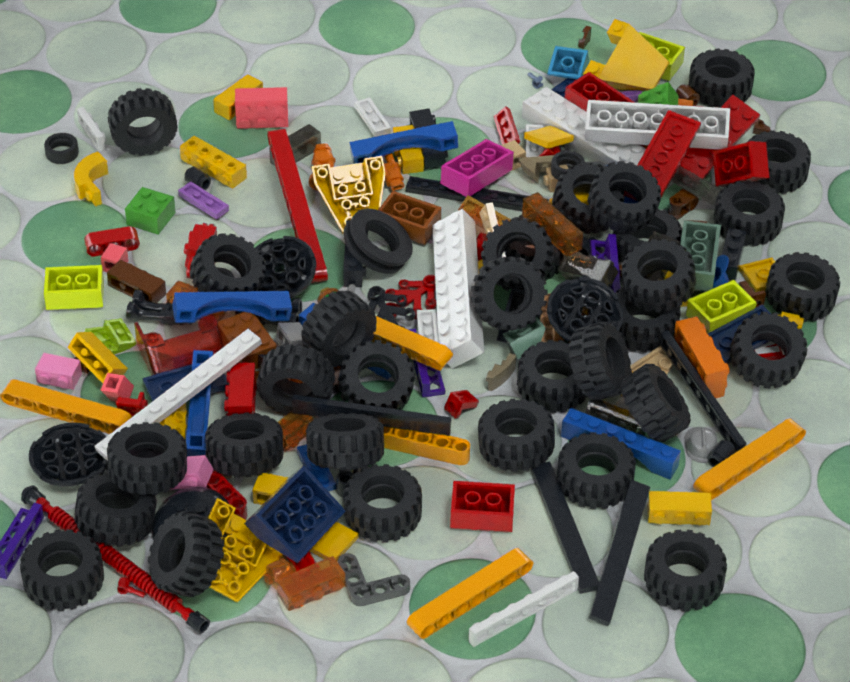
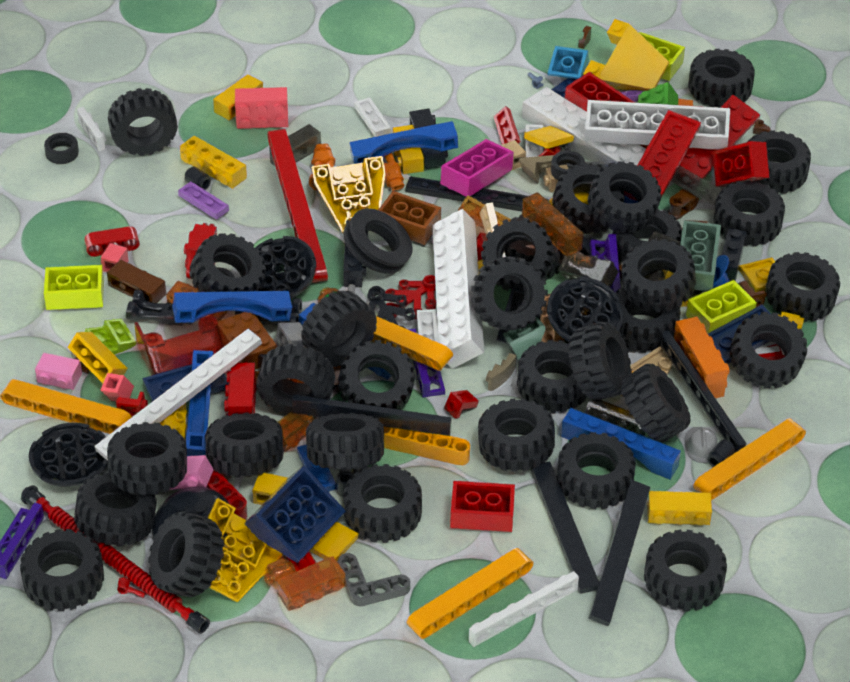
(86, 173): yellow arch -> none
(150, 210): bright green brick -> none
(686, 92): reddish brown brick -> none

